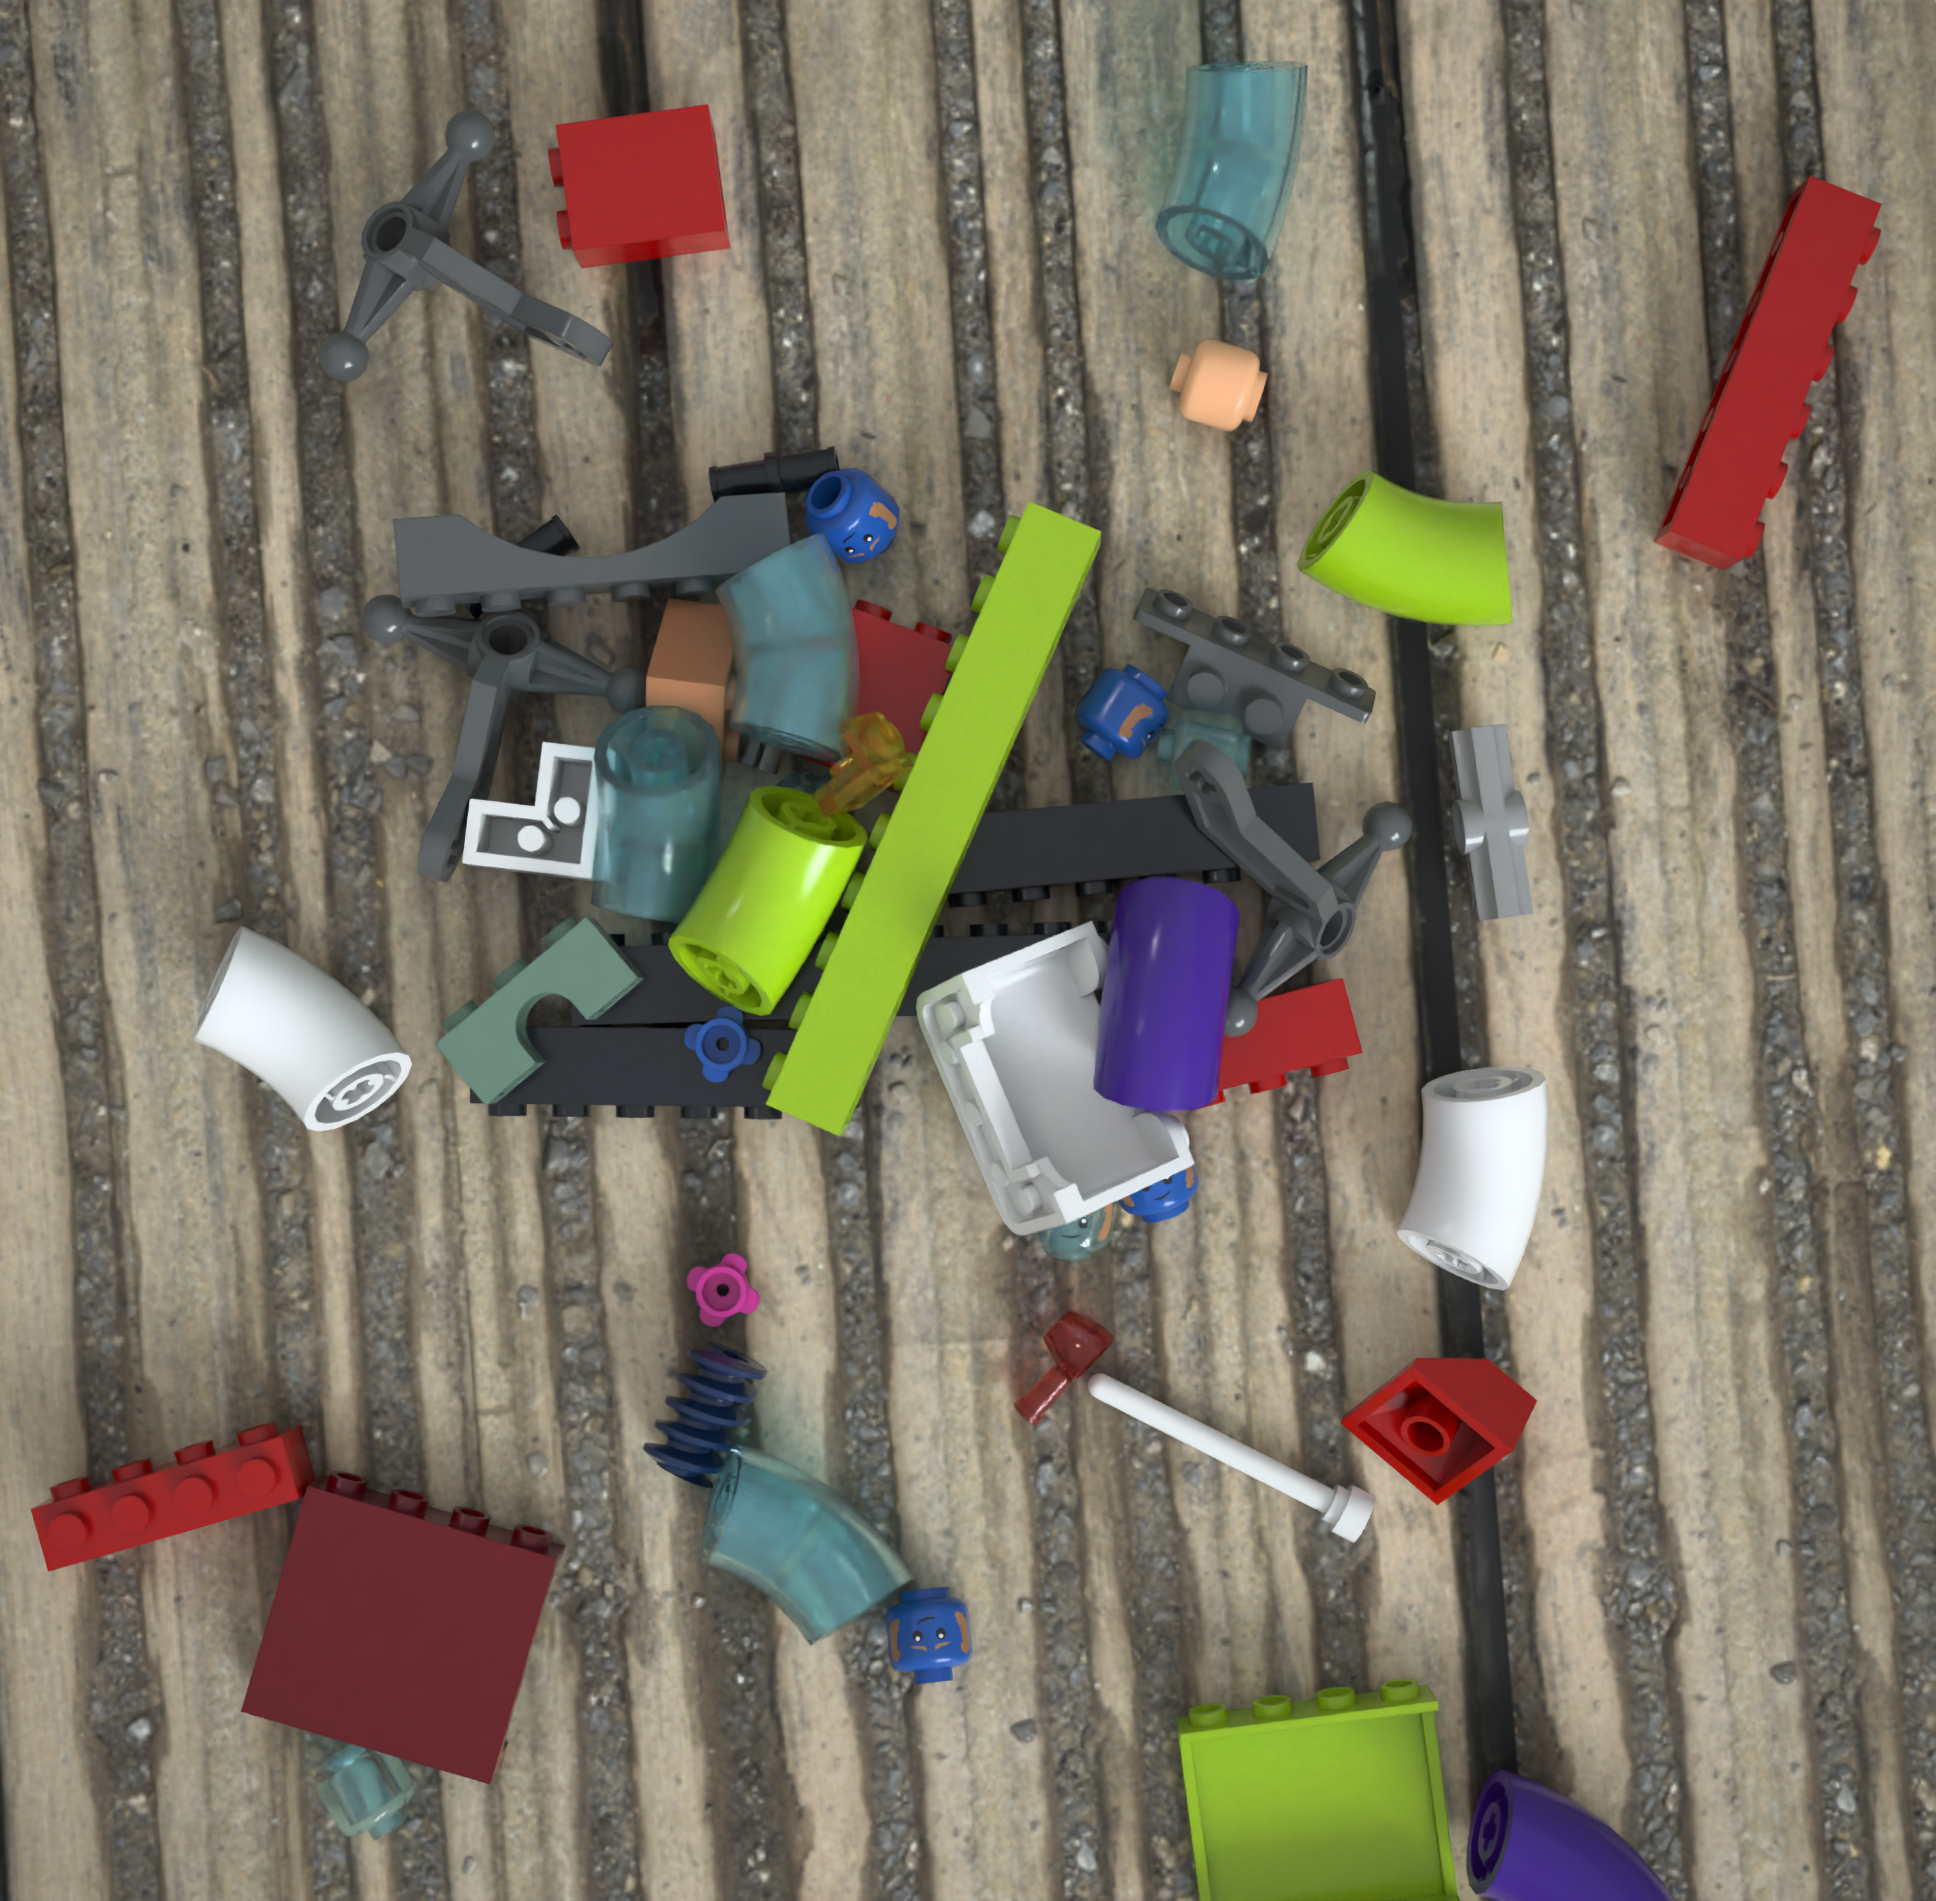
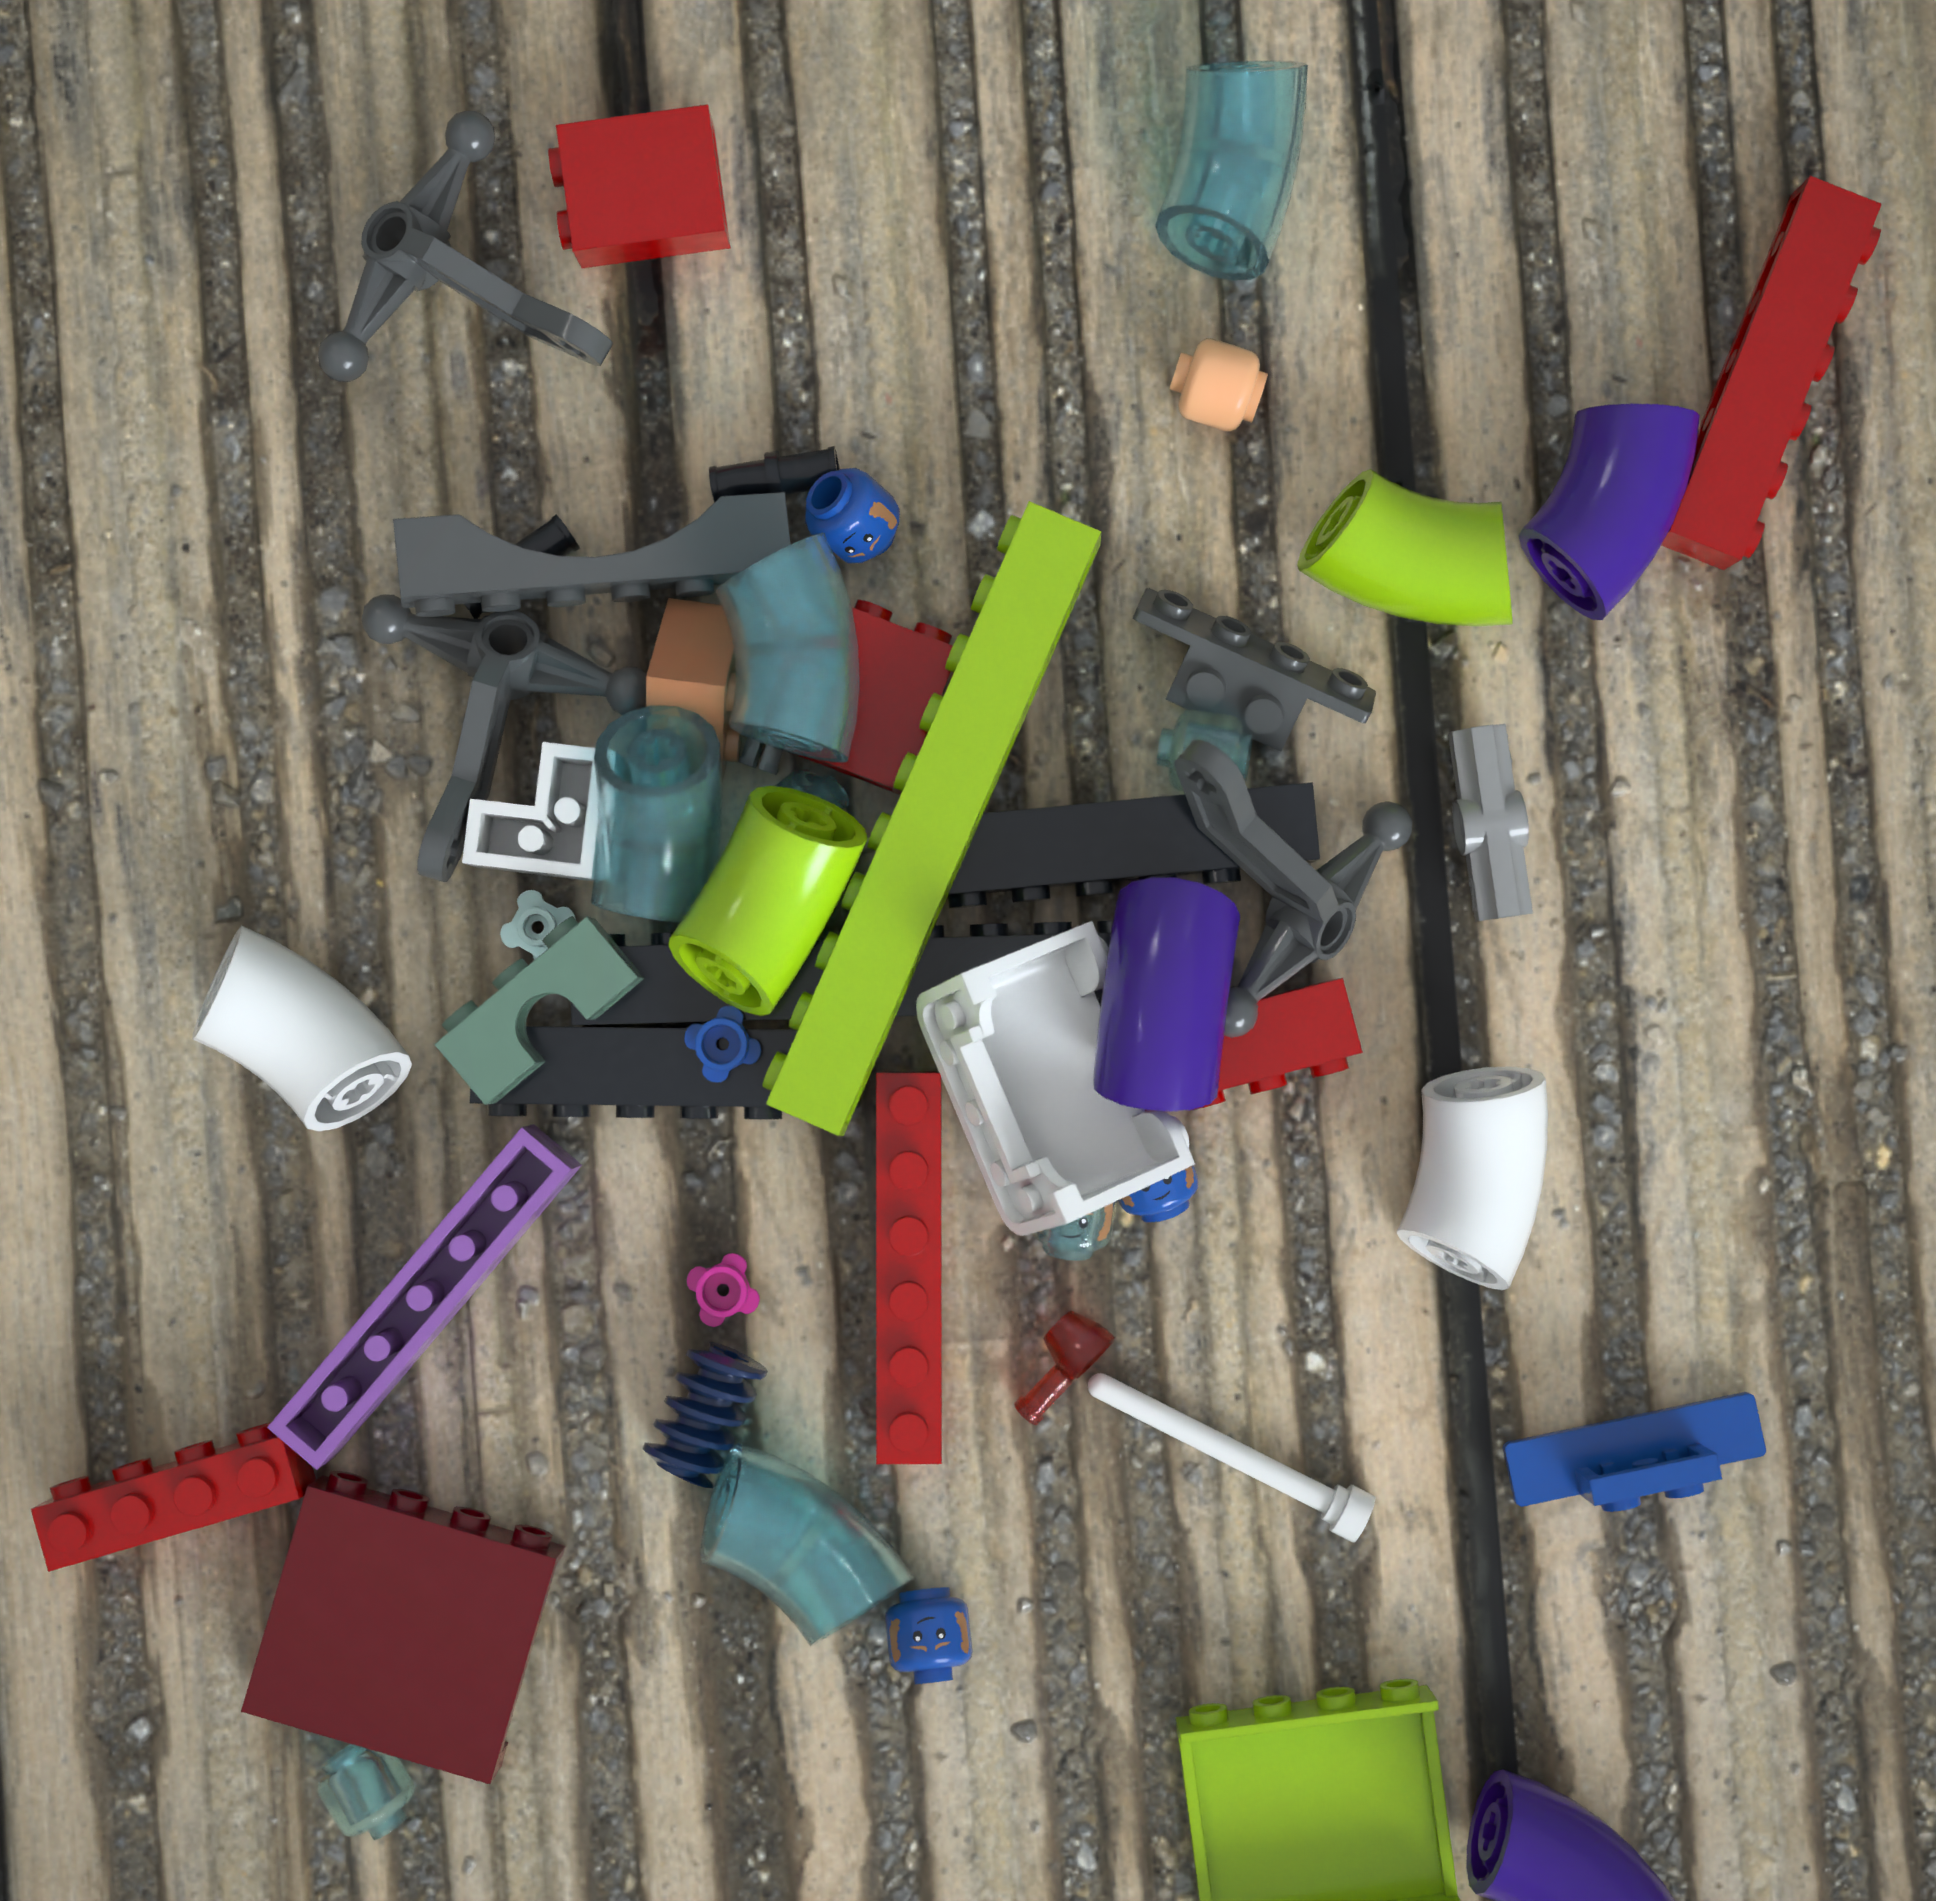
(424, 1296): none -> medium lavender brick
(532, 909): none -> light aqua plate
(871, 768): clear yellow bracket -> none
(908, 1267): none -> red brick
(1121, 713): blue head -> none
(1443, 1421): red slope -> none
(1612, 502): none -> dark purple brick
(1637, 1454): none -> blue bracket

